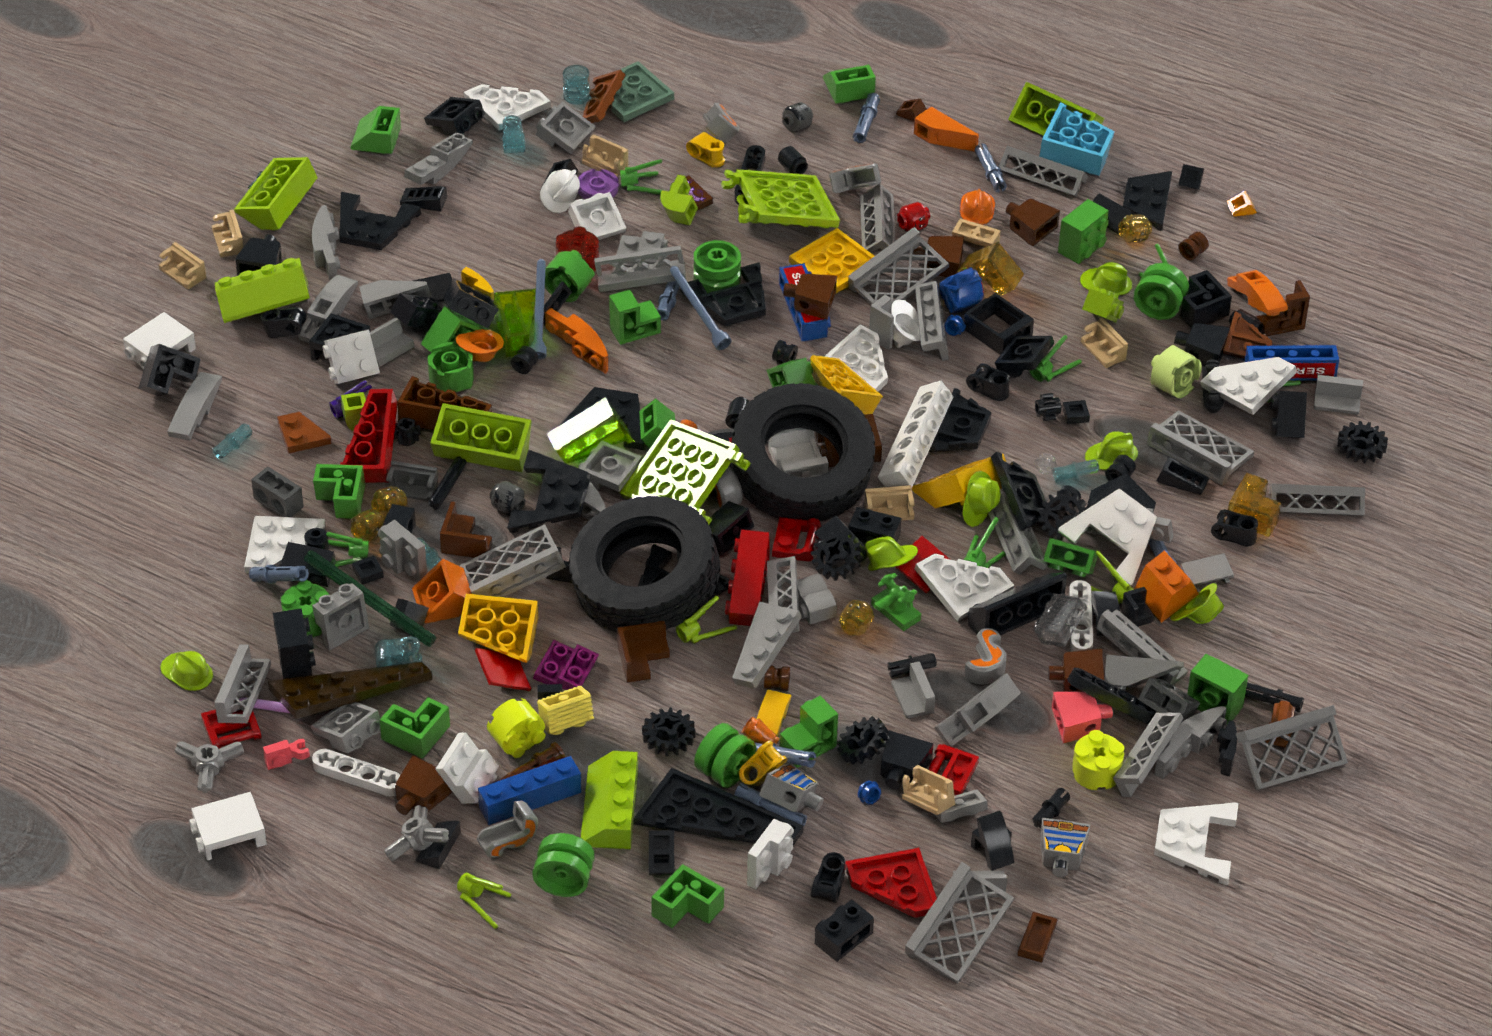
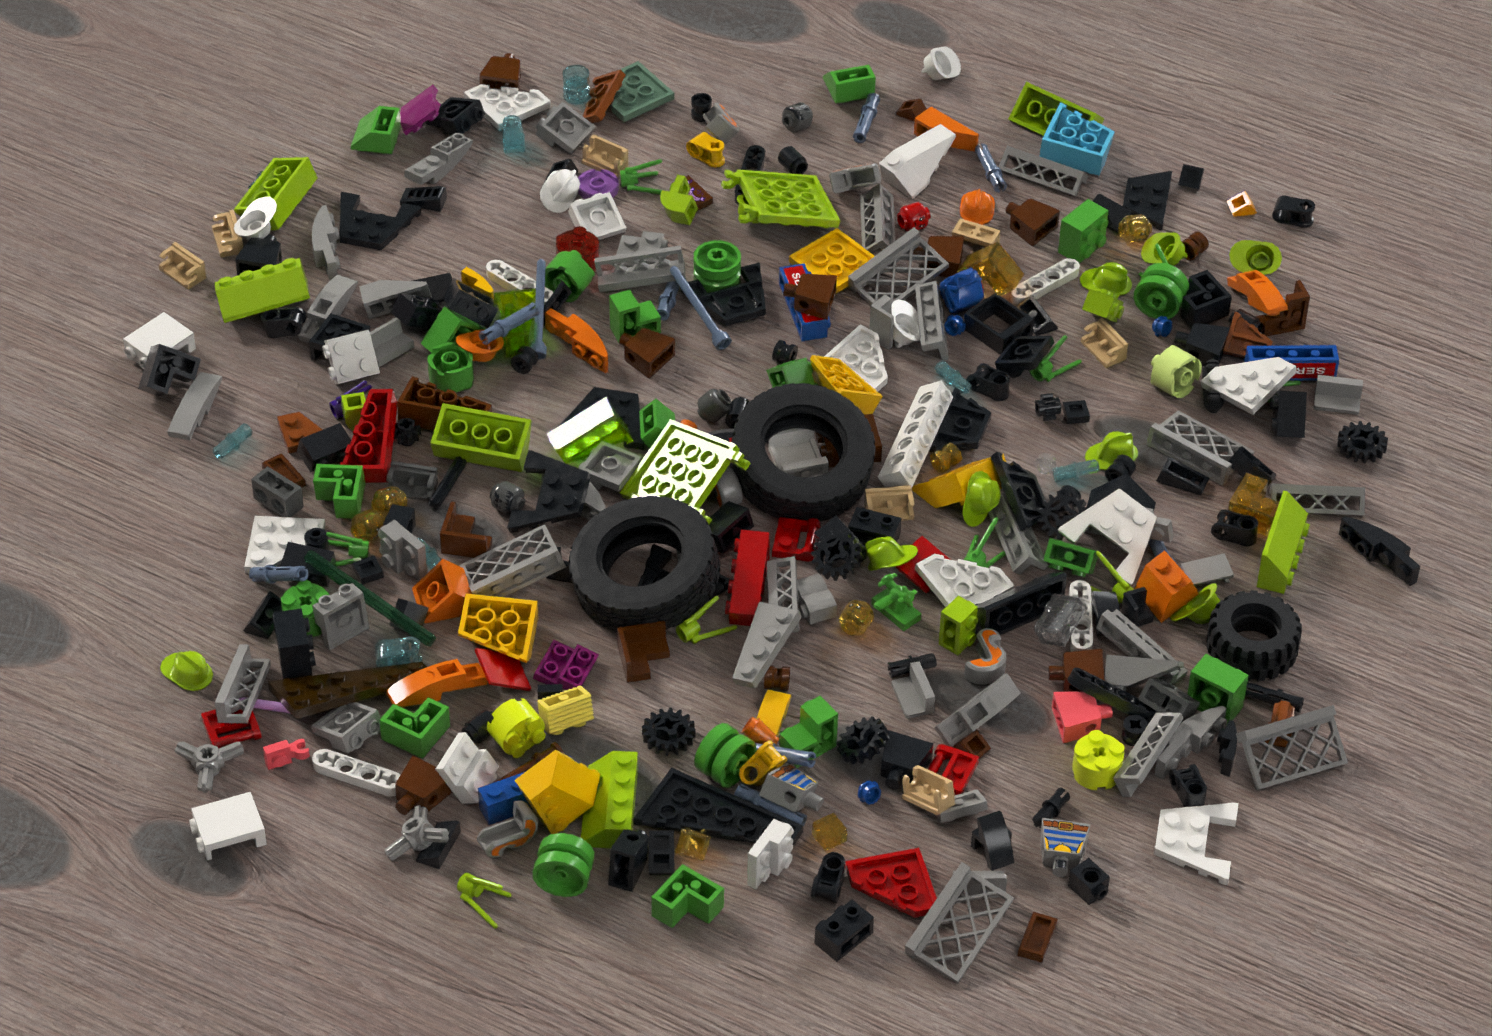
(256, 219): none -> white piece
(261, 622): none -> black slope
(285, 468): none -> reddish brown tile
(324, 446): none -> black brick
(419, 110): none -> magenta slope
(434, 681): none -> orange slope
(477, 726): none -> black brick
(500, 271): none -> white beam
(502, 72): none -> reddish brown torso
(502, 327): none -> sand blue pin
(559, 790): none -> yellow wedge
(631, 848): none -> black torso
(647, 350): none -> reddish brown torso
(692, 844): none -> clear yellow slope
(701, 104): none -> black wheel
(713, 405): none -> dark grey head
(829, 831): none -> clear yellow slope
(913, 163): none -> white wedge
(941, 64): none -> white piece
(947, 457): none -> clear yellow wheel
(952, 377): none -> clear light blue axle
(958, 625): none -> lime brick
(973, 744): none -> reddish brown slope
(1042, 321): none -> black slope
(1065, 271): none -> white beam
(1089, 881): none -> black brick
(1133, 728): none -> black wheel
(1162, 326): none -> blue plate
(1170, 245): none -> lime piece
(1189, 786): none -> black piece
(1245, 462): none -> black slope
(1255, 255): none -> lime piece
(1260, 614): none -> black tyre
(1283, 545): none -> lime slope
(1292, 210): none -> black piece
(1377, 543): none -> black slope

